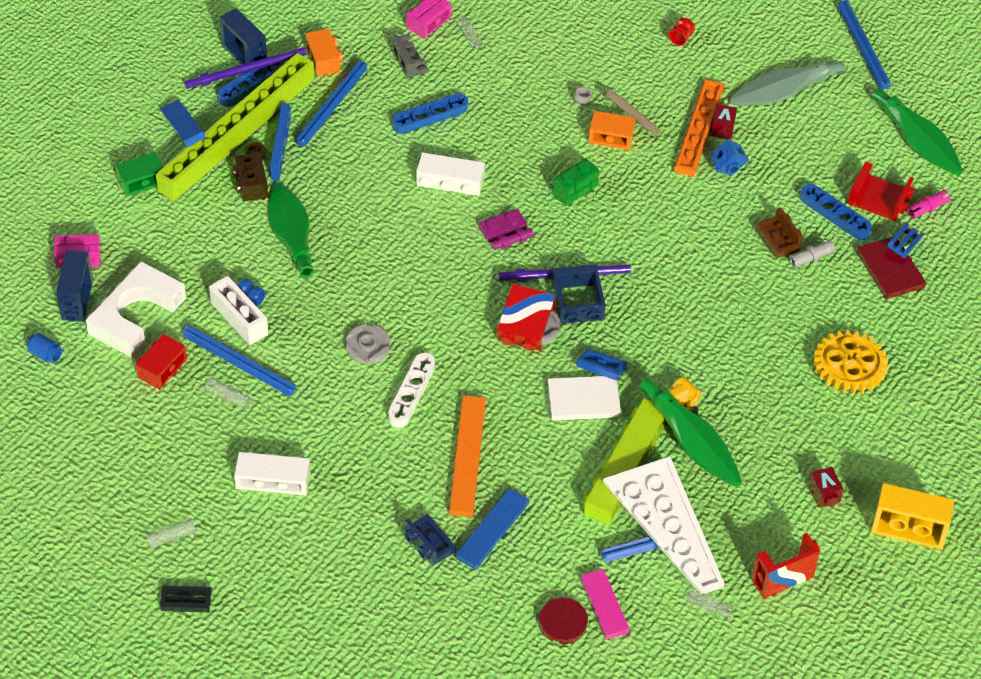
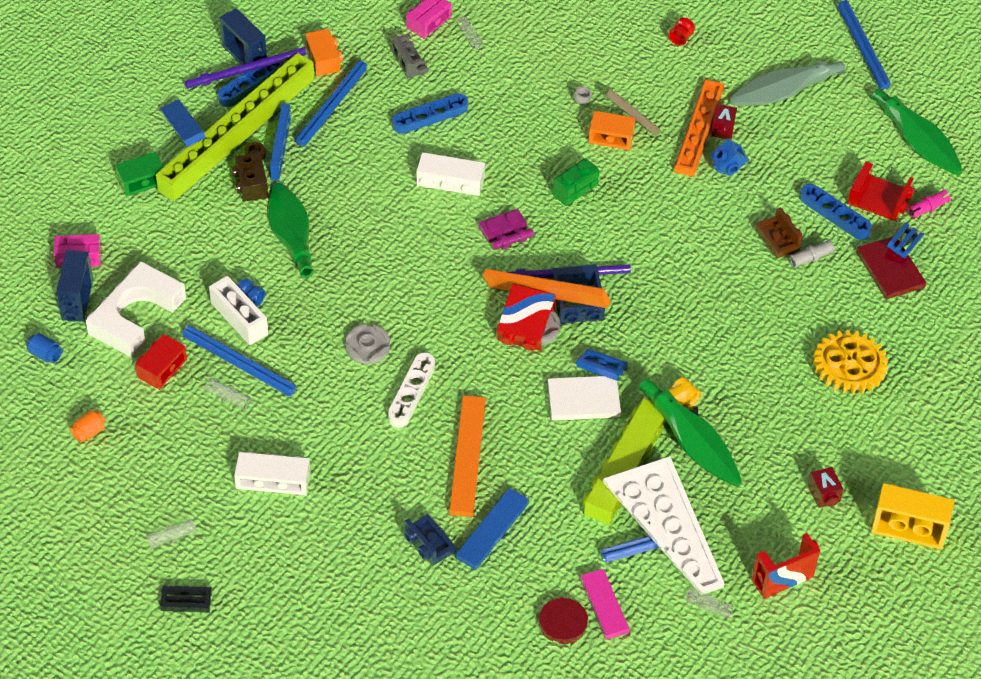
(88, 426): none -> orange brick
(563, 290): none -> orange tile

